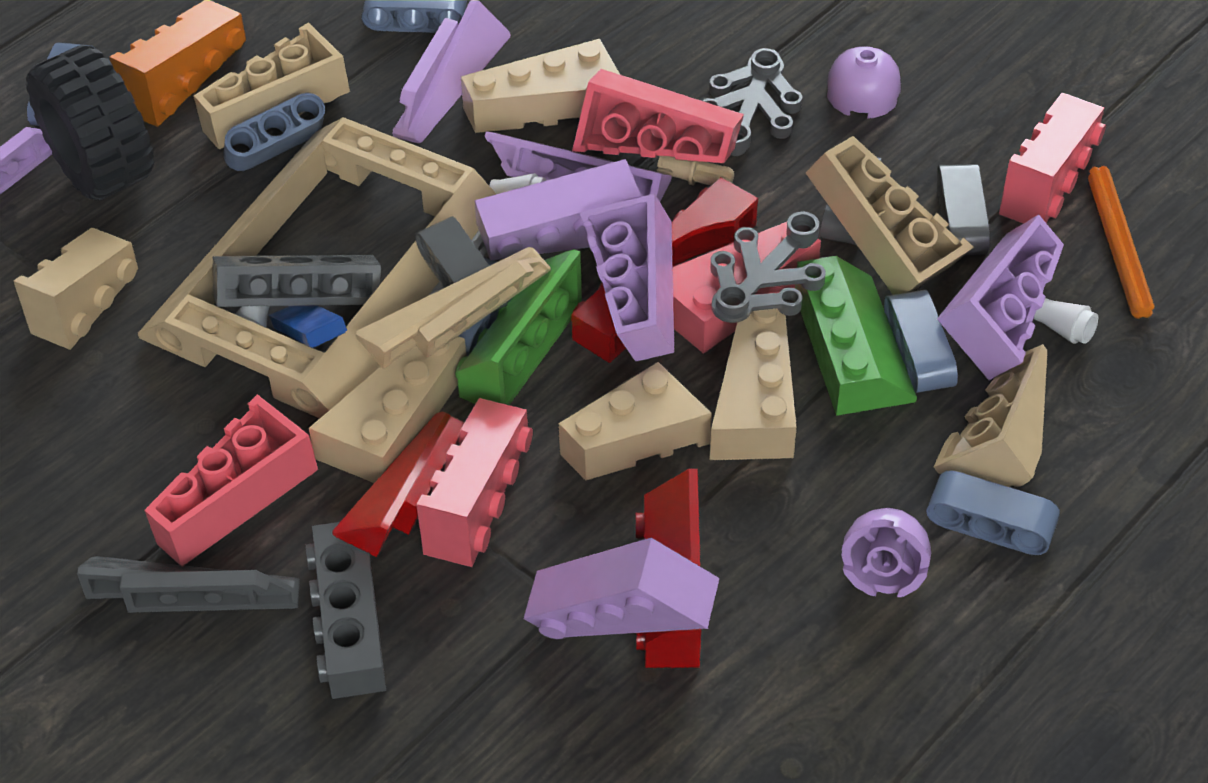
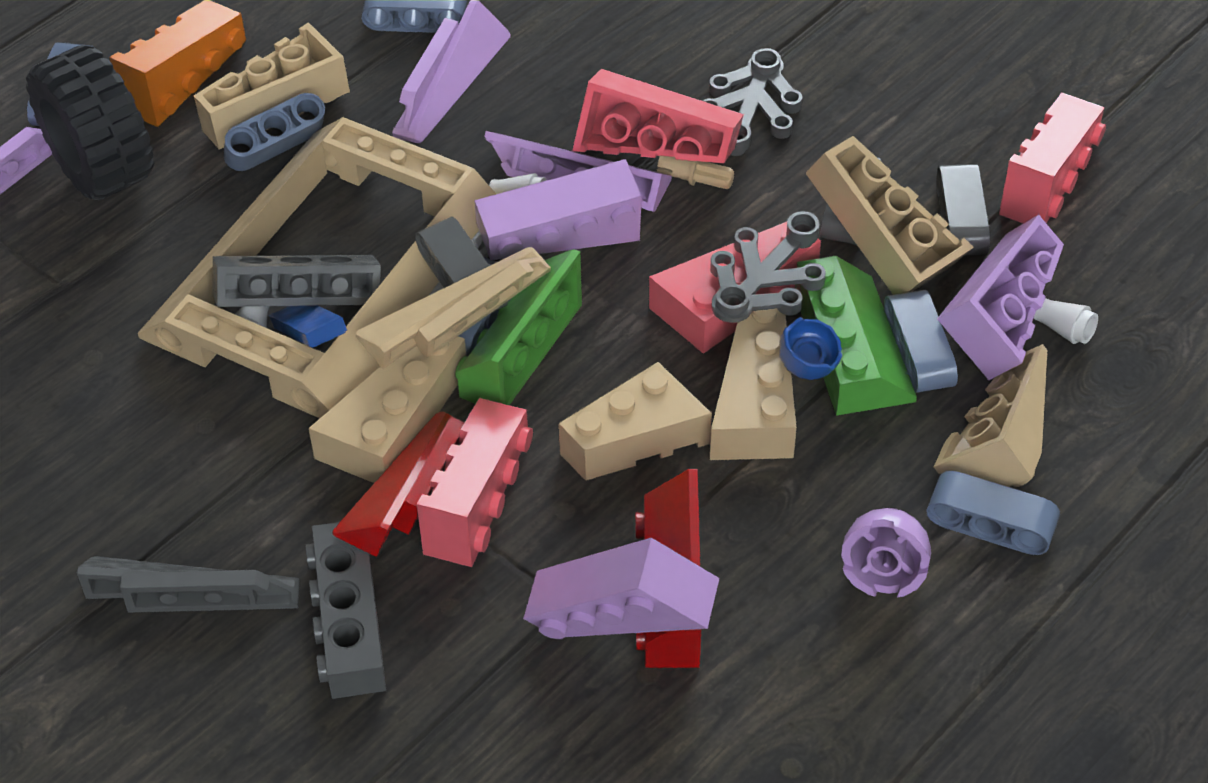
(76, 287): tan wedge -> none
(231, 482): coral wedge -> none
(533, 88): tan wedge -> none
(636, 269): lavender wedge -> none
(696, 230): red arch -> none
(810, 348): none -> blue hair
(864, 82): lavender cylinder -> none
(1121, 242): orange axle -> none

